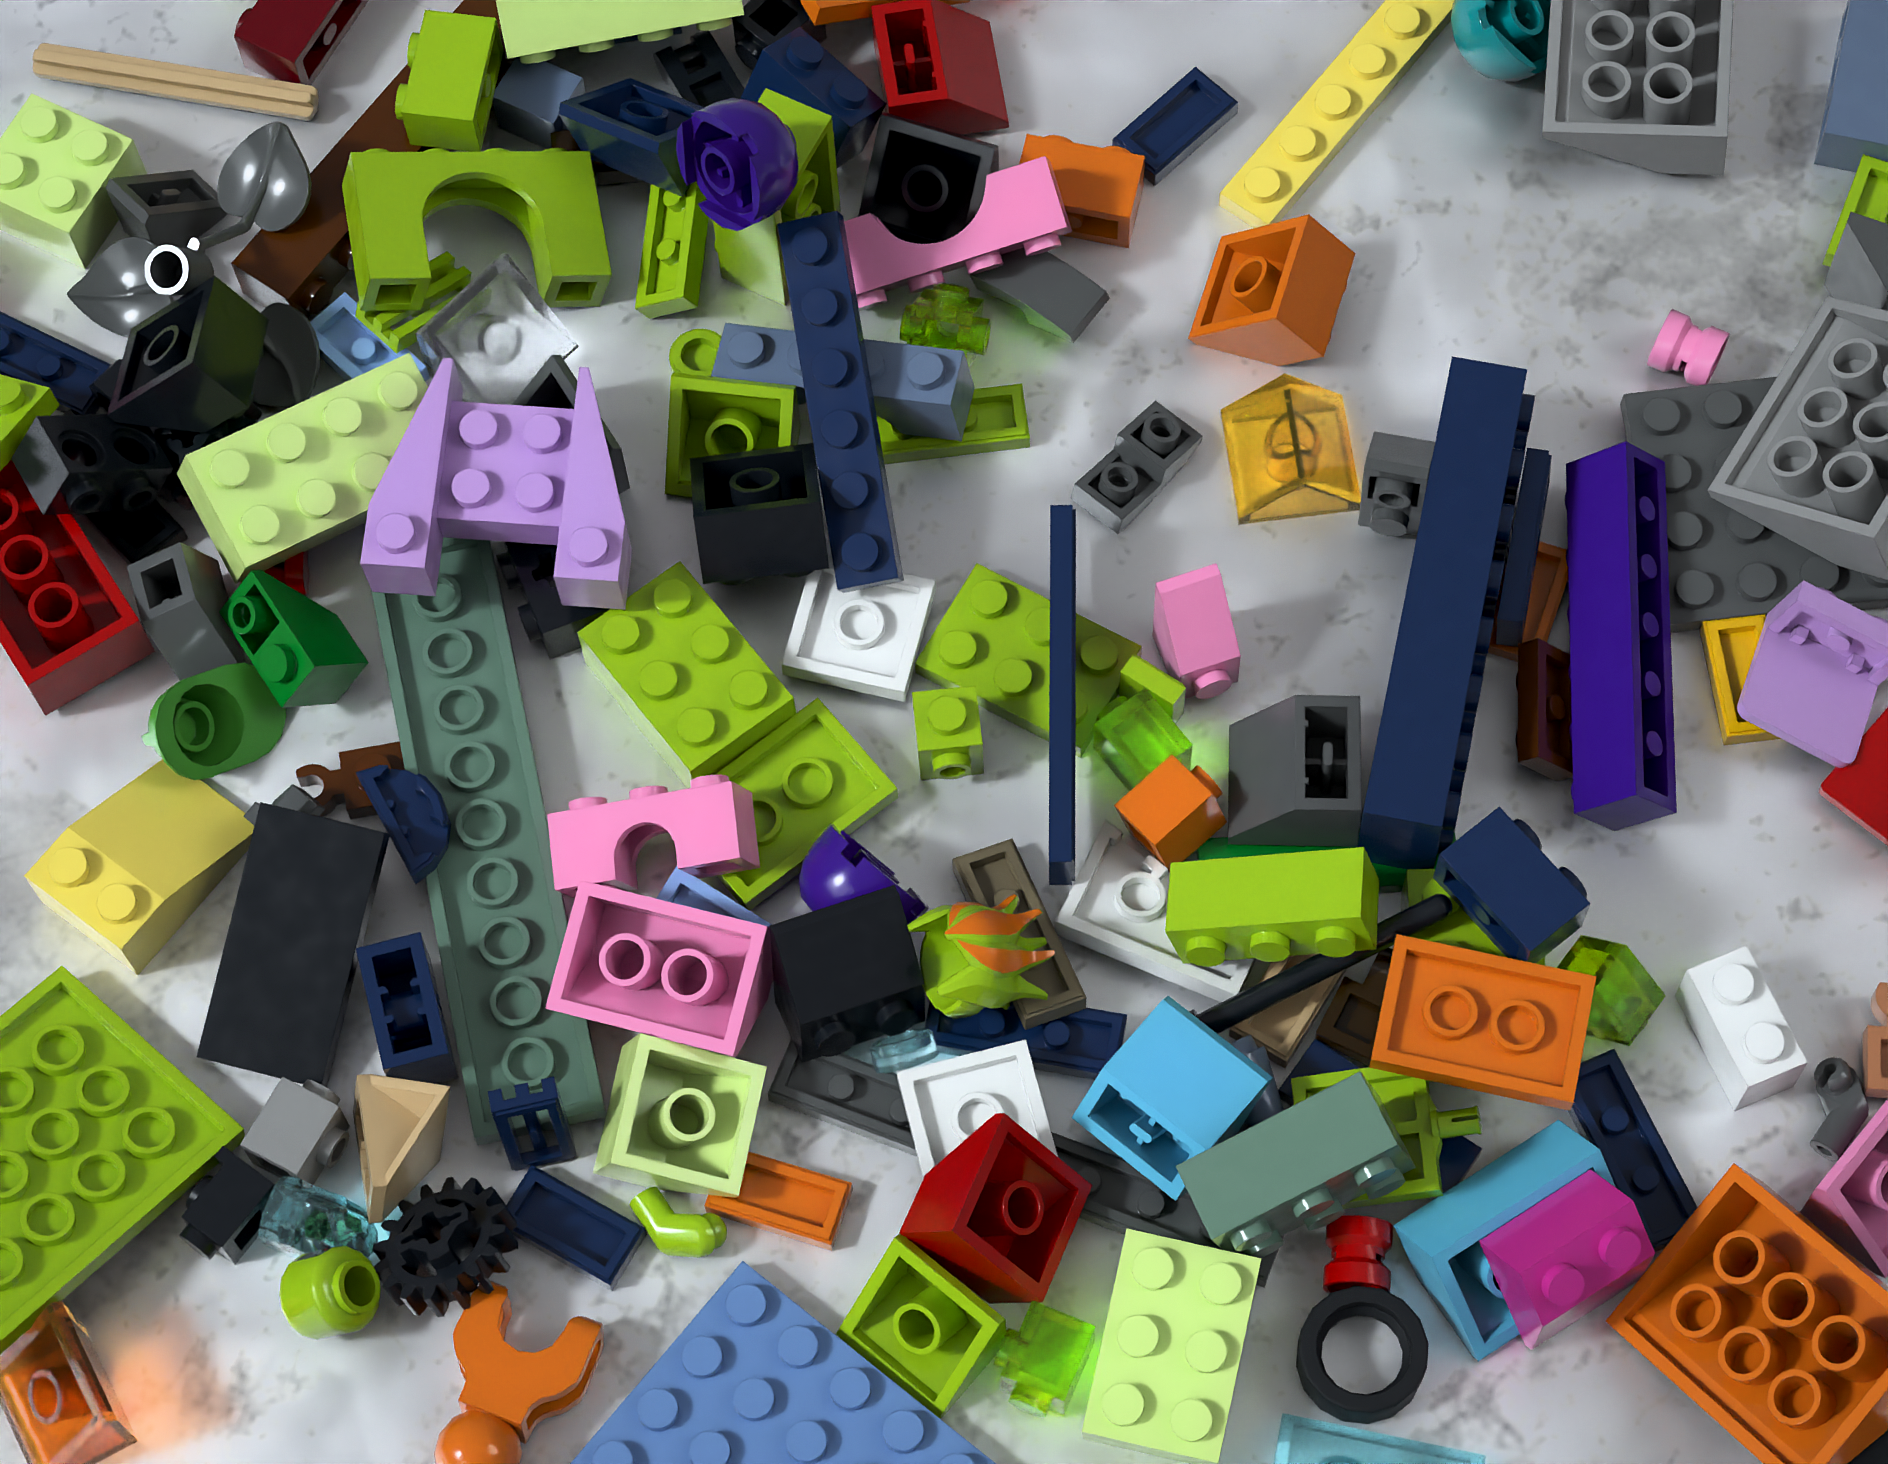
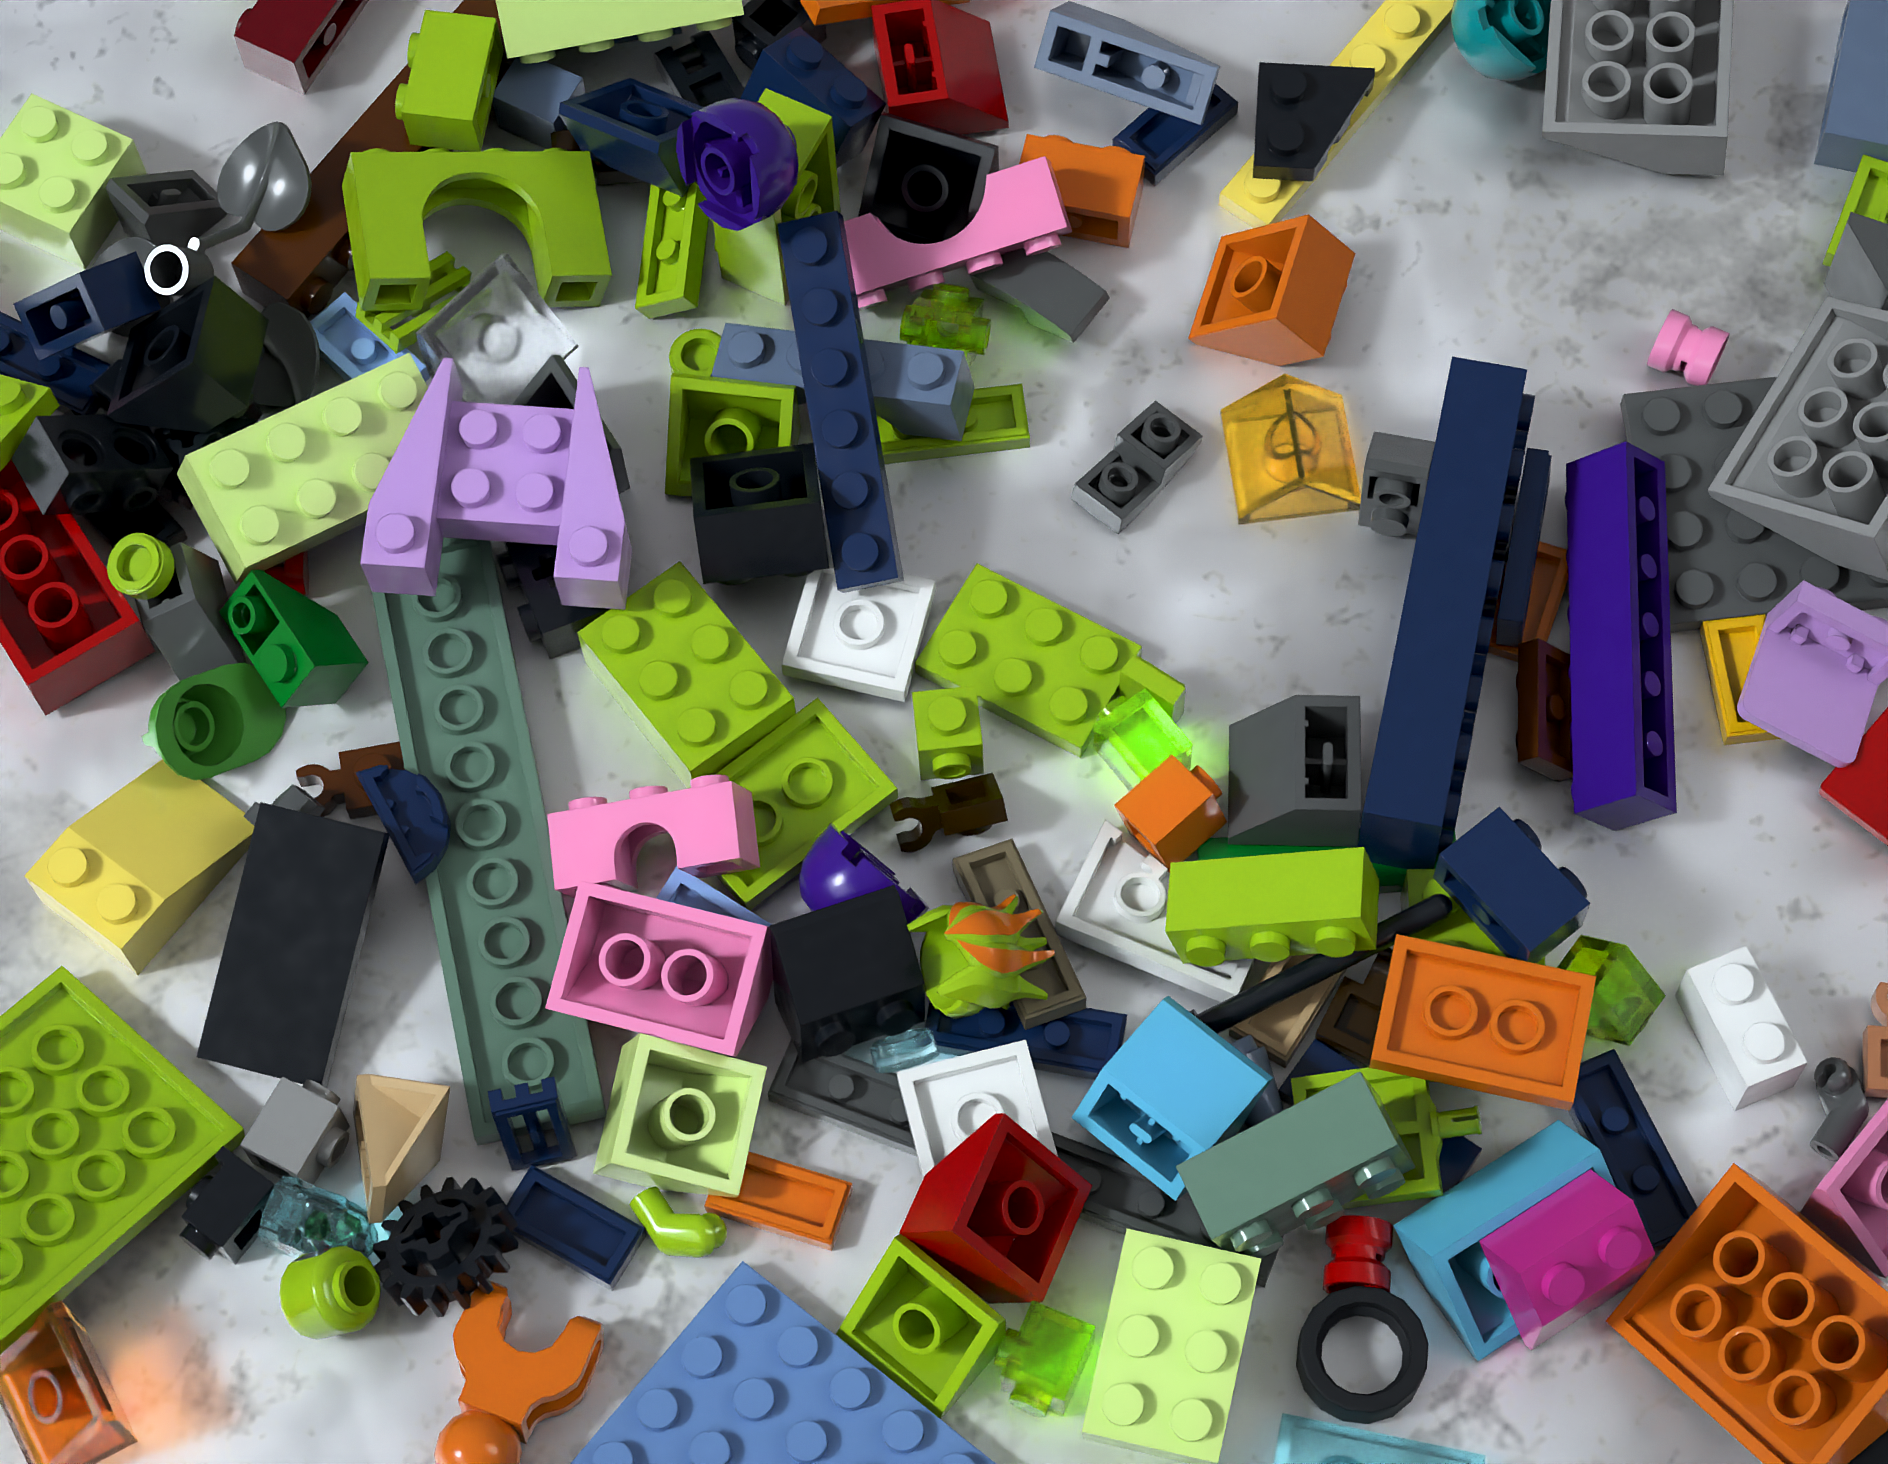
(86, 305): none -> dark blue brick
(140, 566): none -> lime tile
(175, 81): tan axle -> none
(406, 1010): dark blue brick -> none
(956, 807): none -> dark brown plate
(1062, 695): dark blue tile -> none
(1126, 62): none -> sand blue slope
(1196, 632): bright pink slope -> none
(1302, 115): none -> black wing

